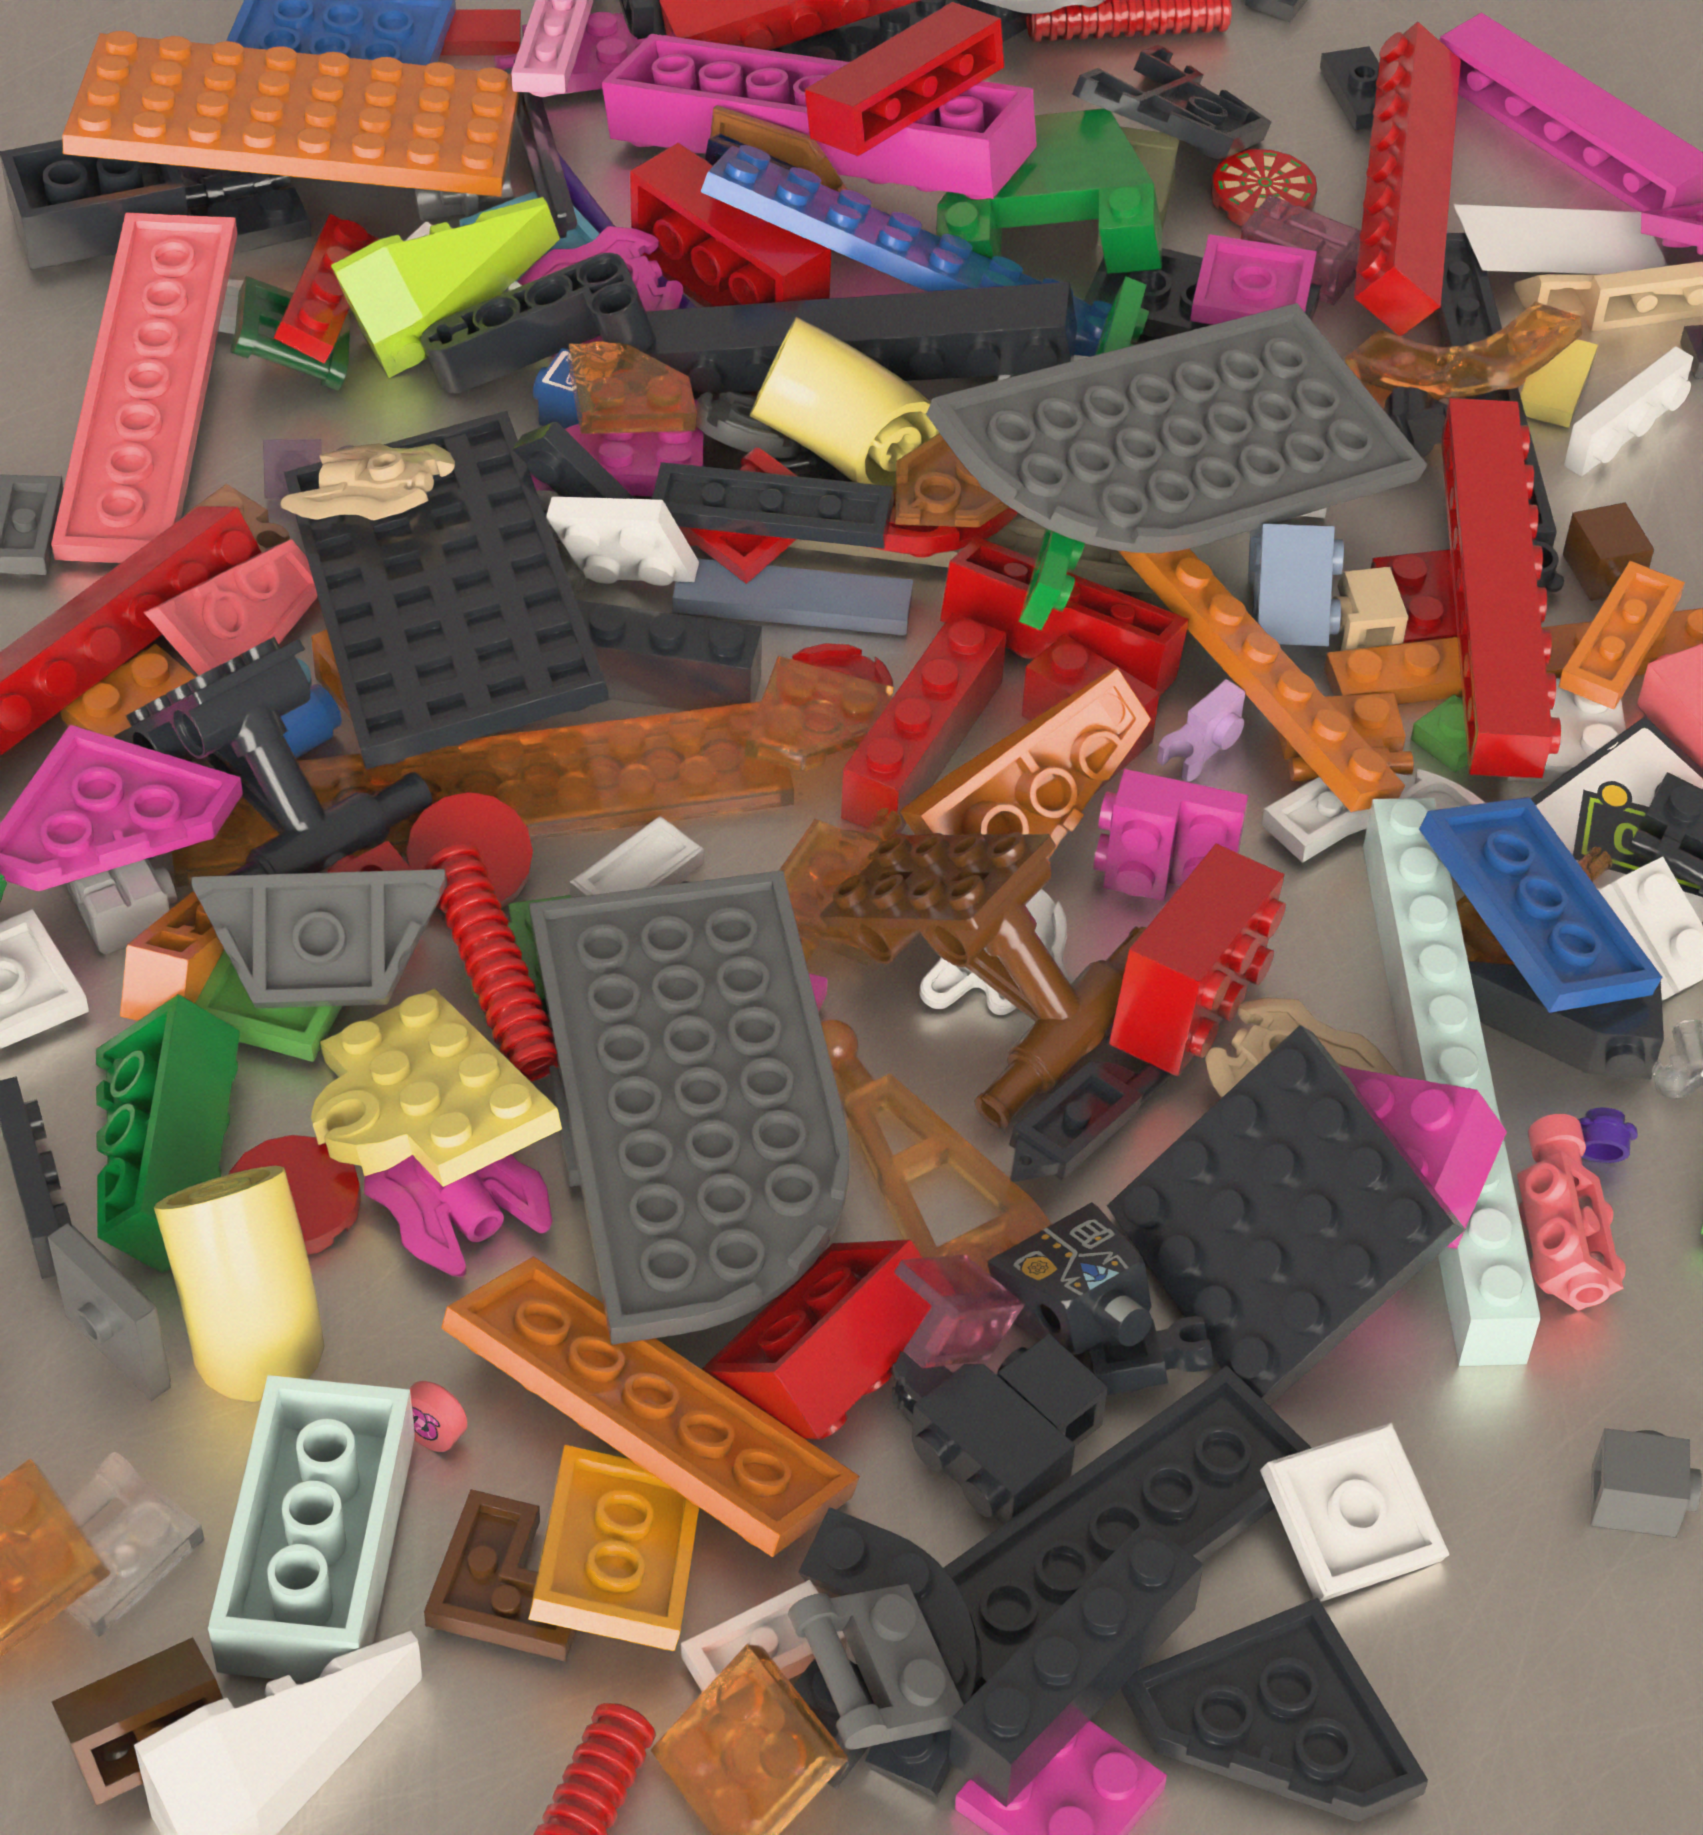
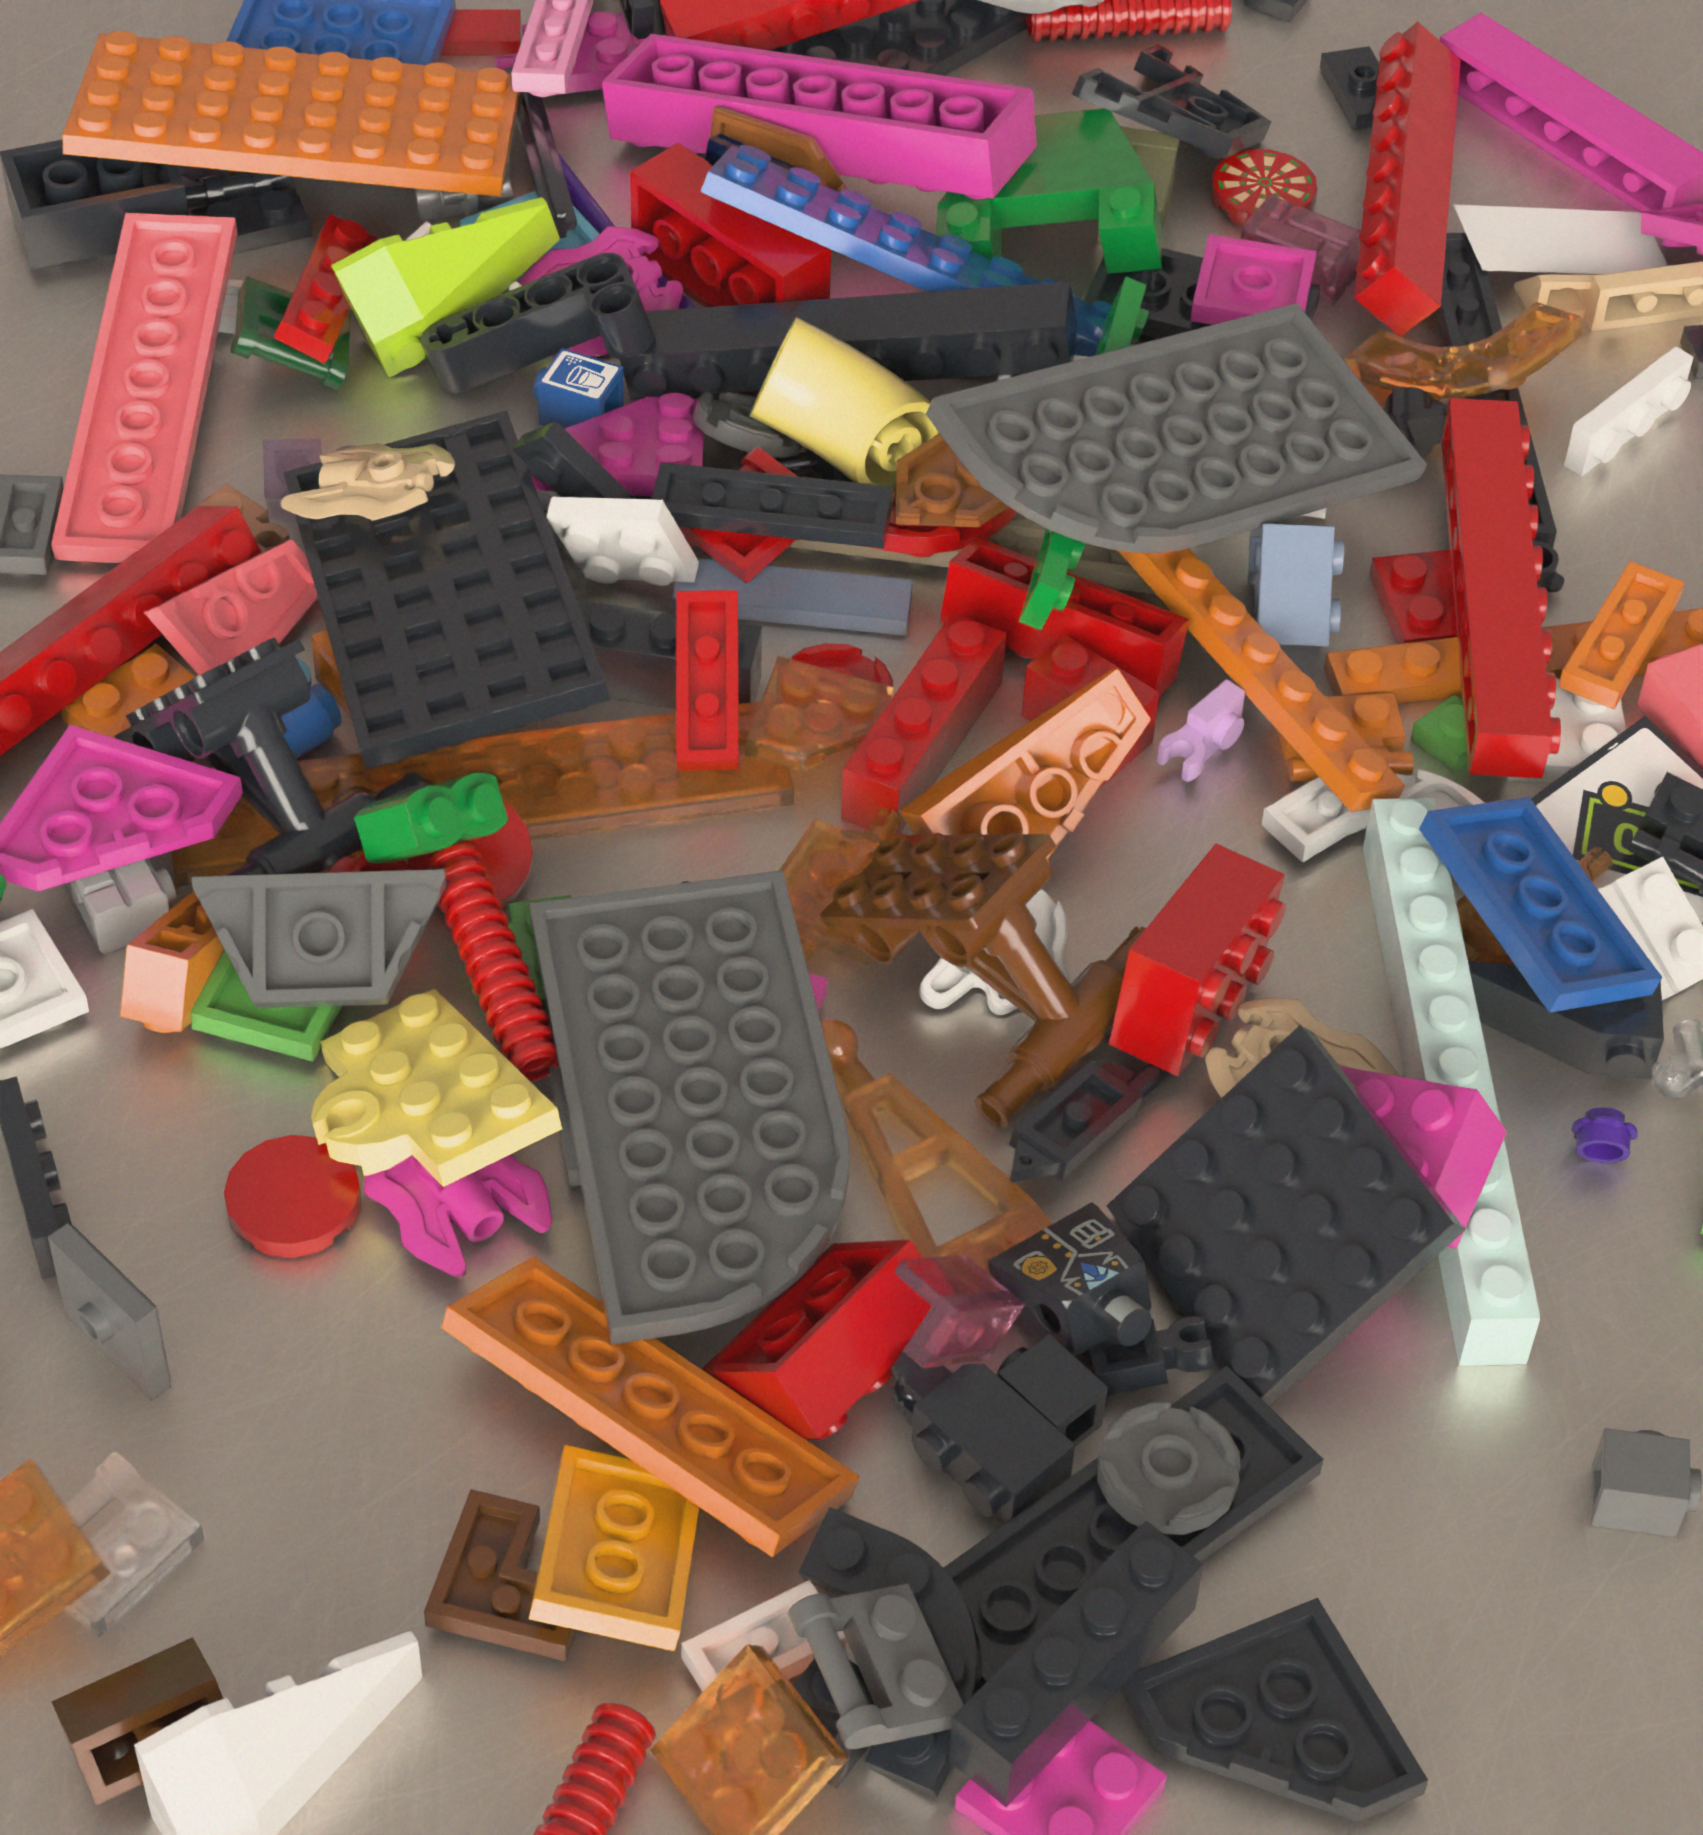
(164, 1119): green wedge -> none
(243, 1280): light yellow brick -> none
(312, 1528): light aqua brick -> none
(431, 818): none -> green brick
(436, 1416): coral tile -> none
(628, 391): clear orange plate -> none
(647, 859): white tile -> none
(707, 680): none -> red plate
(904, 78): red brick -> none
(1163, 831): dark pink plate -> none
(1168, 1467): none -> dark grey tile
(1354, 1512): white tile -> none
(1370, 609): tan brick -> none
(1558, 386): light yellow tile -> none
(1567, 1217): coral brick -> none
(1602, 545): reddish brown brick -> none

